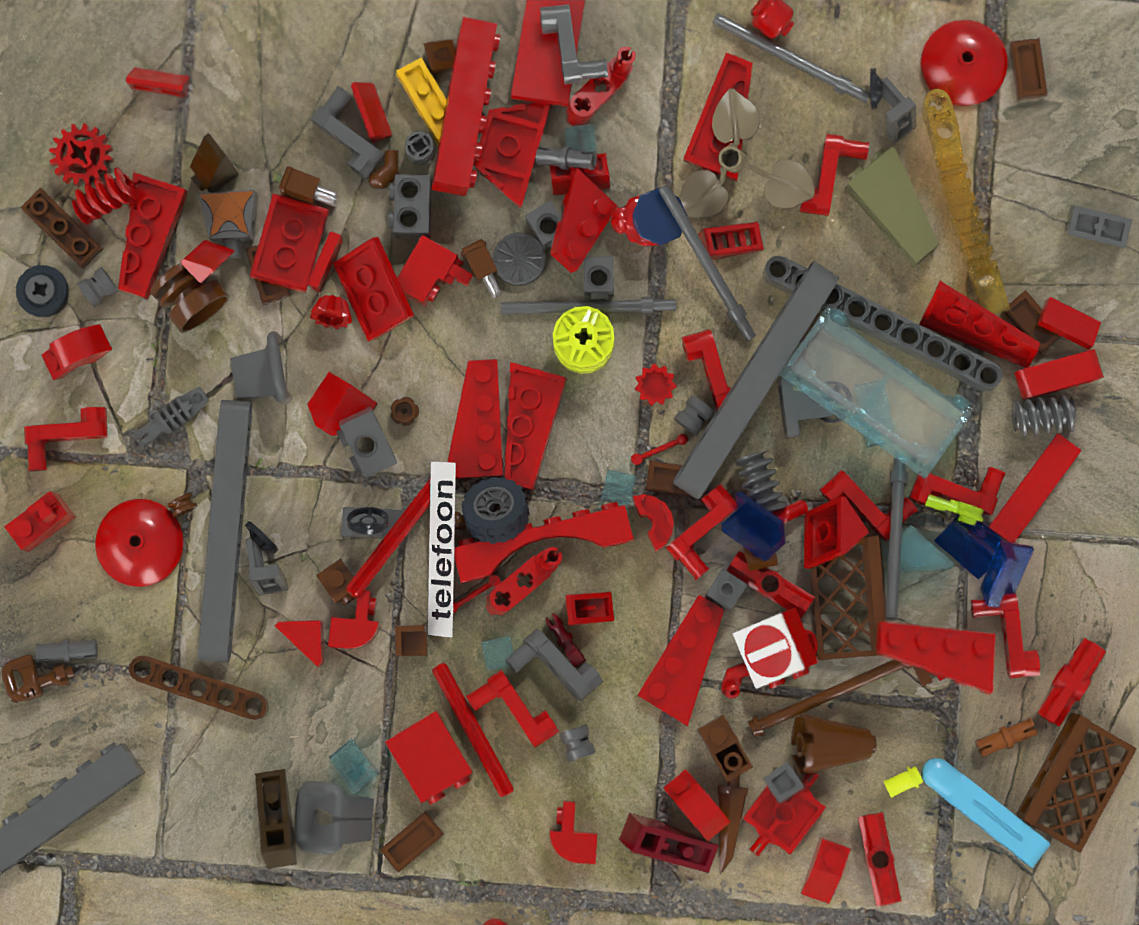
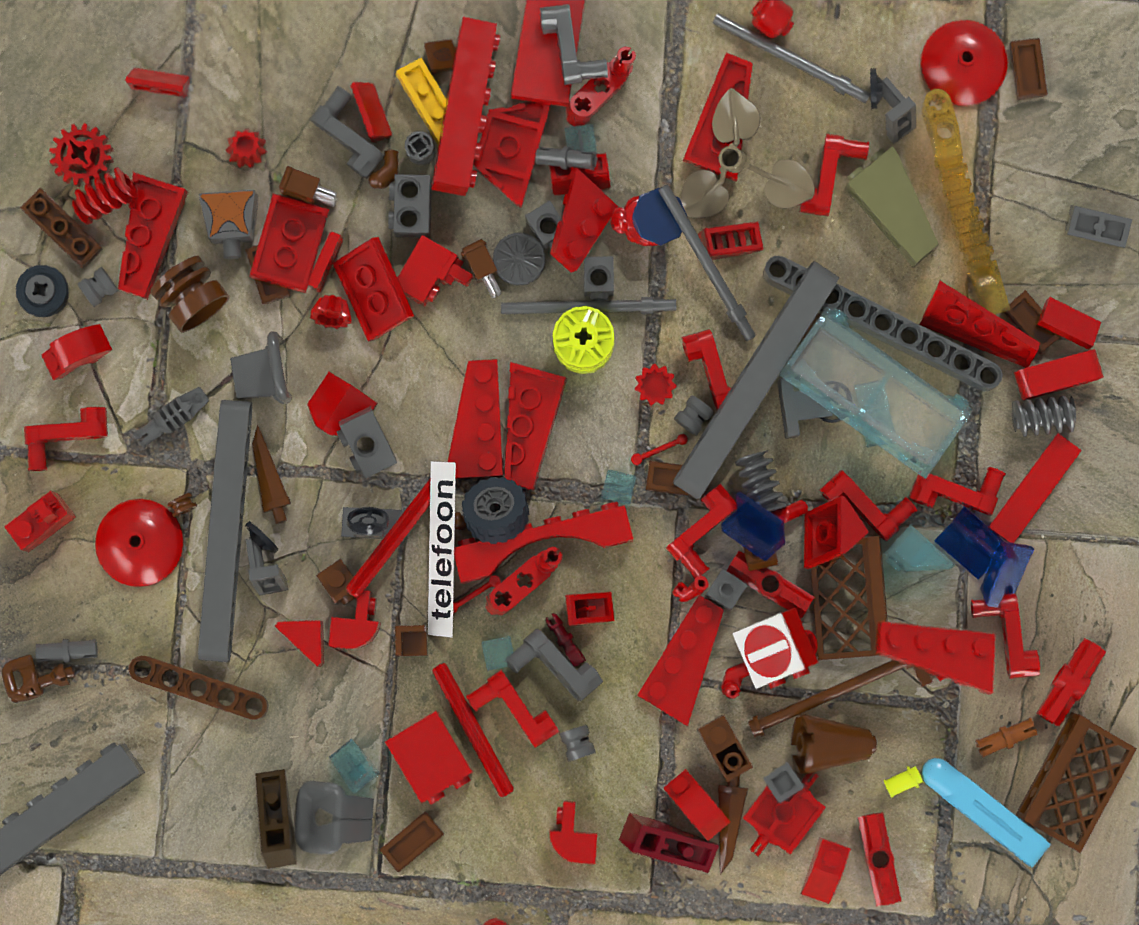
(206, 259): red slope -> none
(211, 166): dark brown slope -> none
(246, 148): none -> red piece
(271, 487): none -> reddish brown bar
(404, 403): reddish brown plate -> none
(660, 517): red cylinder -> none
(695, 589): none -> red arm
(898, 480): dark grey bar -> none
(968, 513): lime plate -> none

